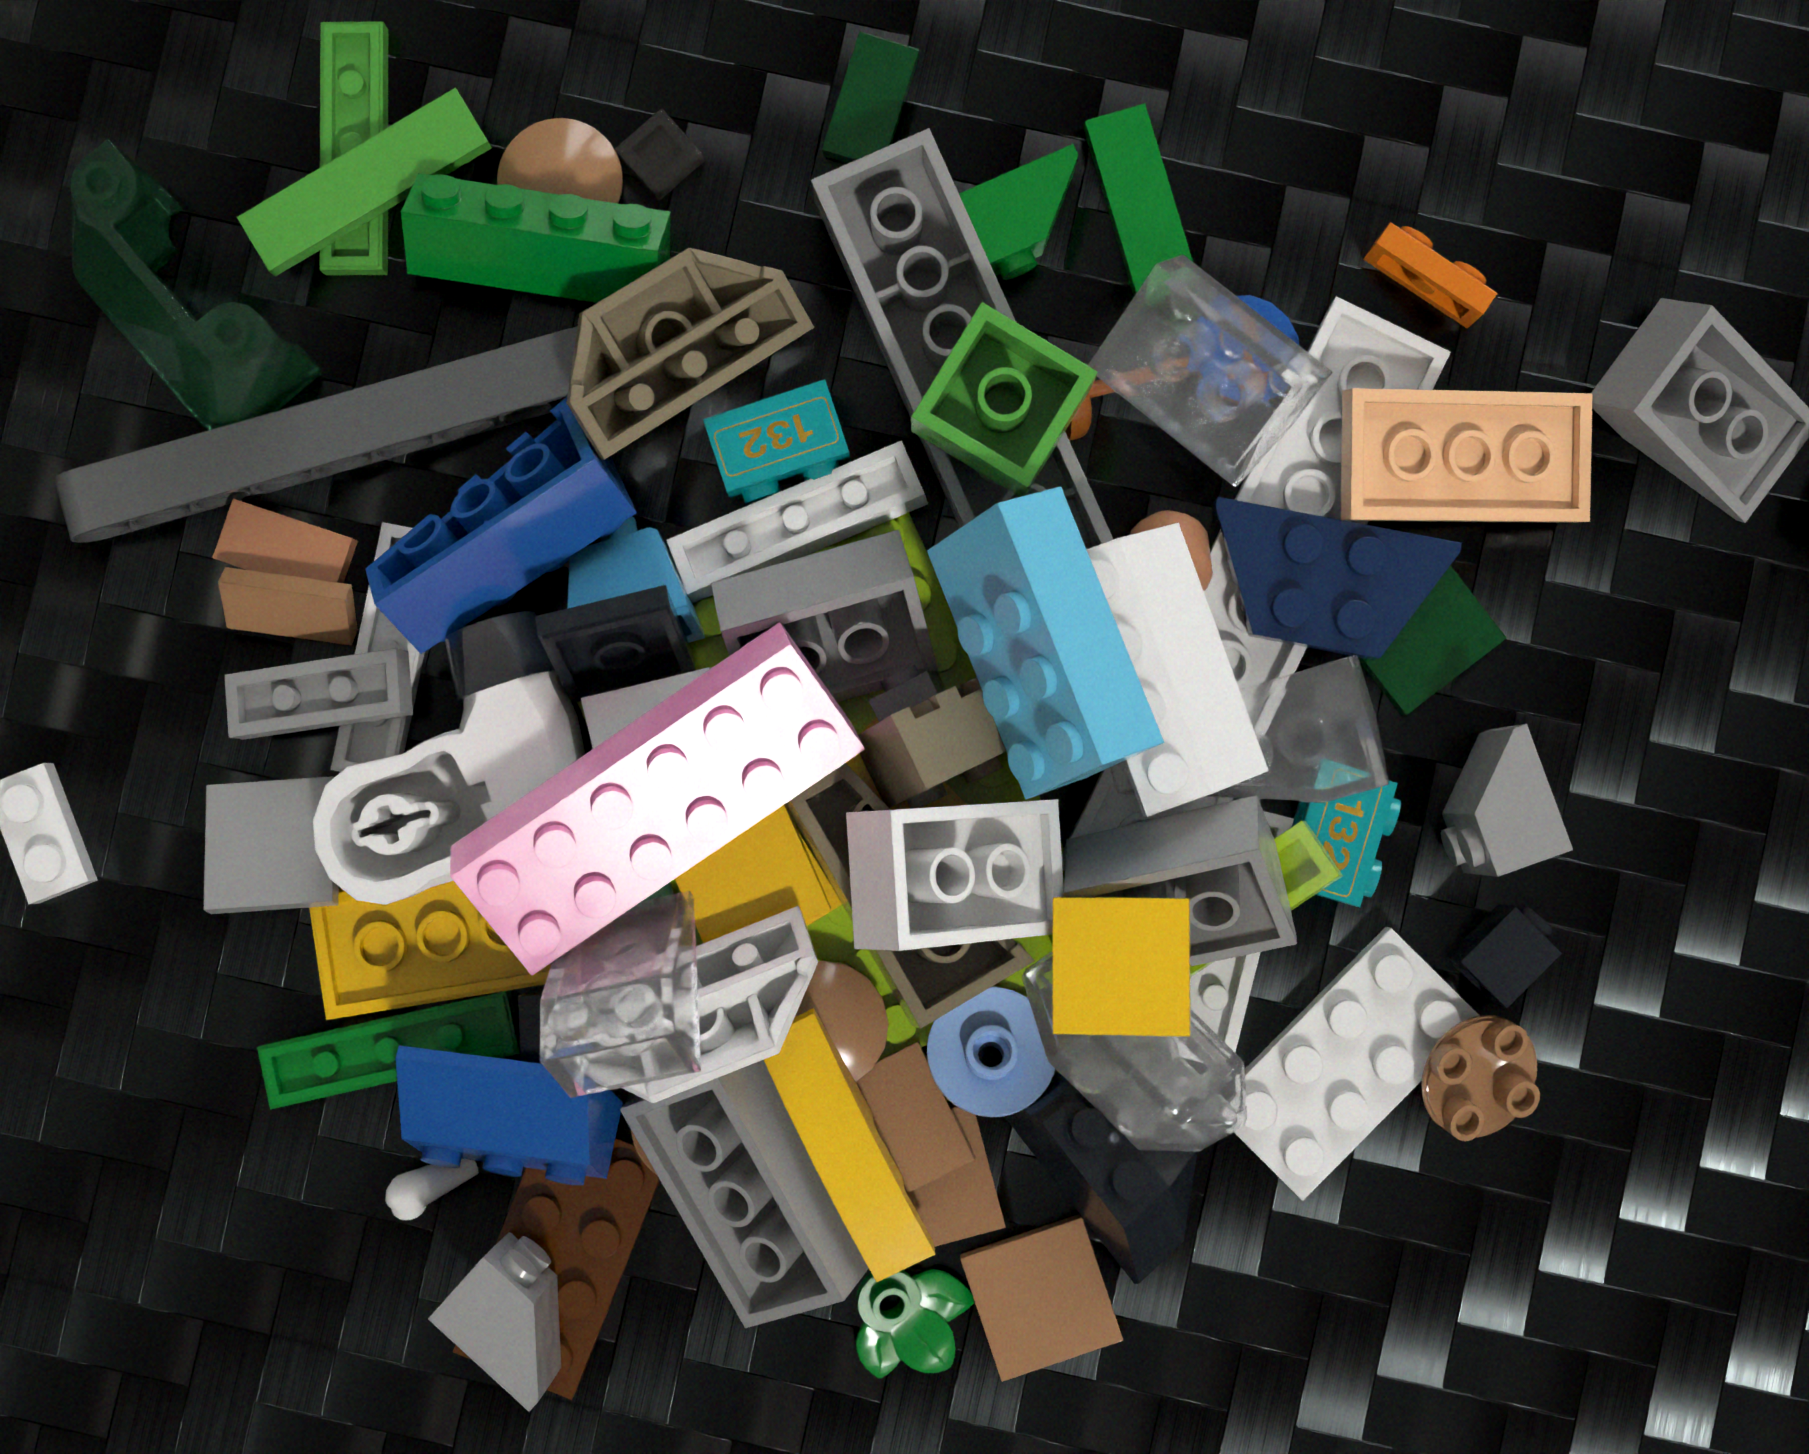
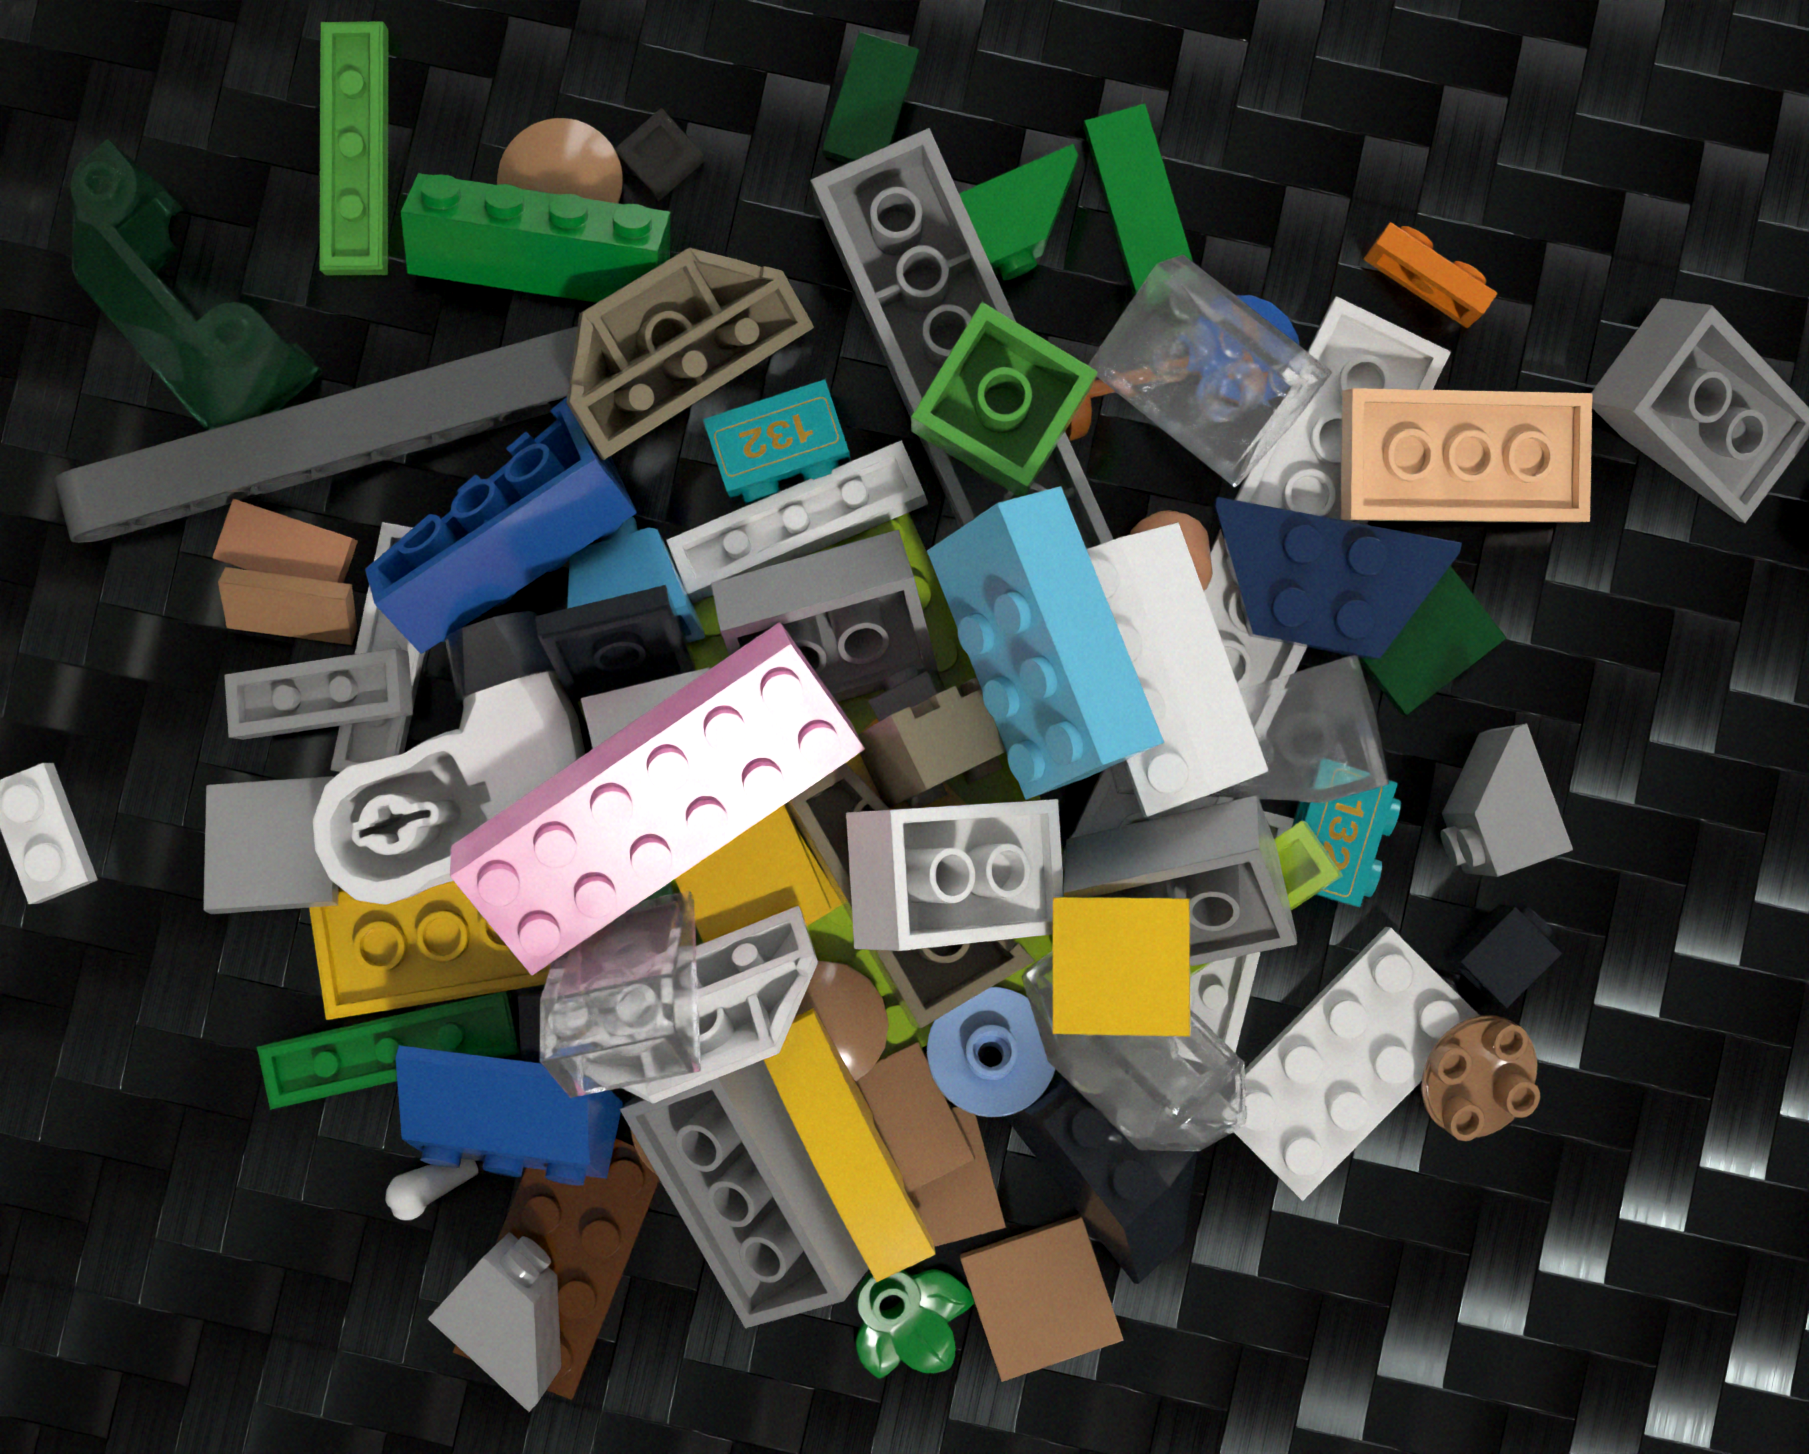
(363, 182): bright green tile -> none

